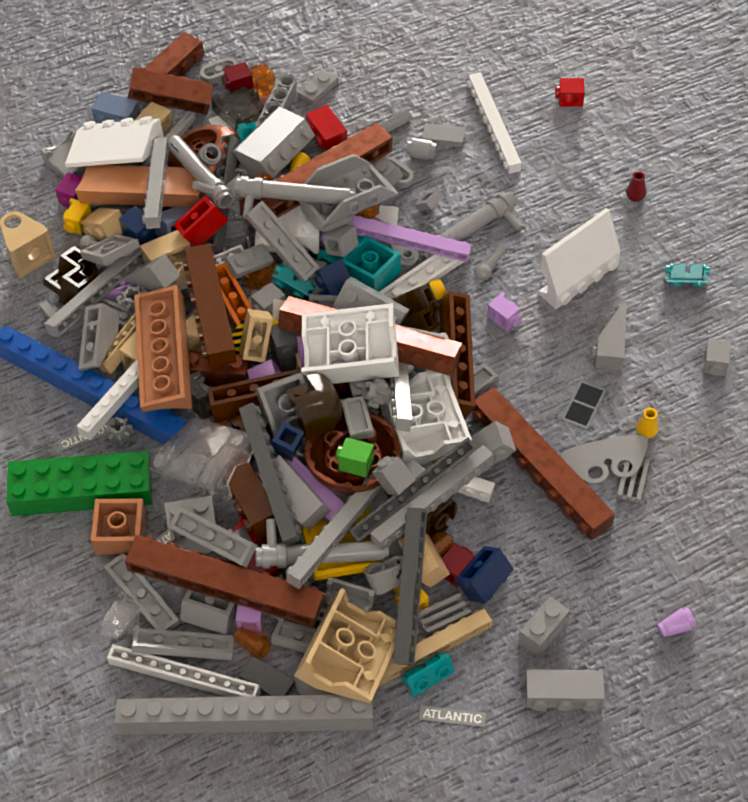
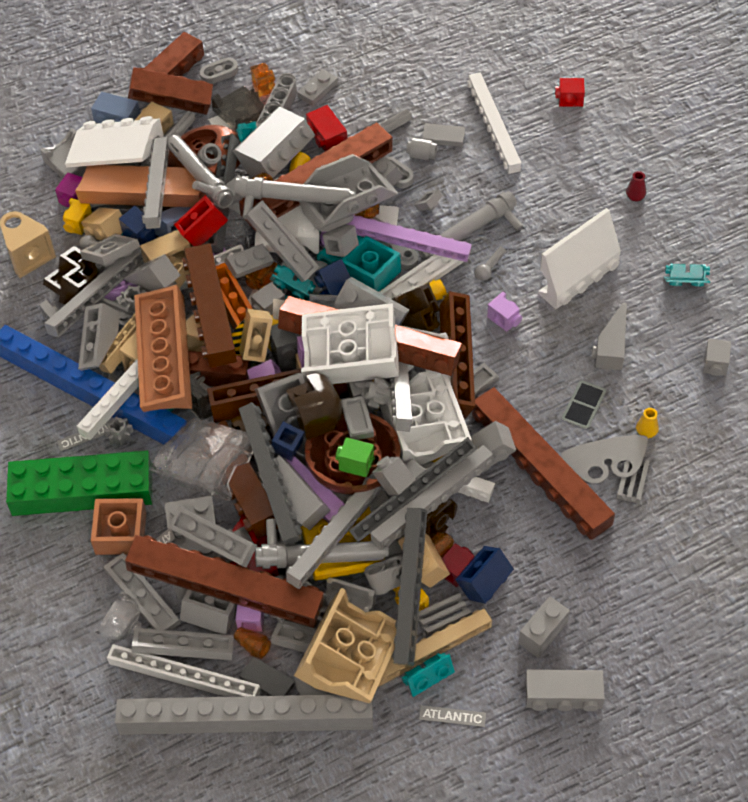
(237, 76): dark red brick -> none
(677, 623): lavender cone -> none

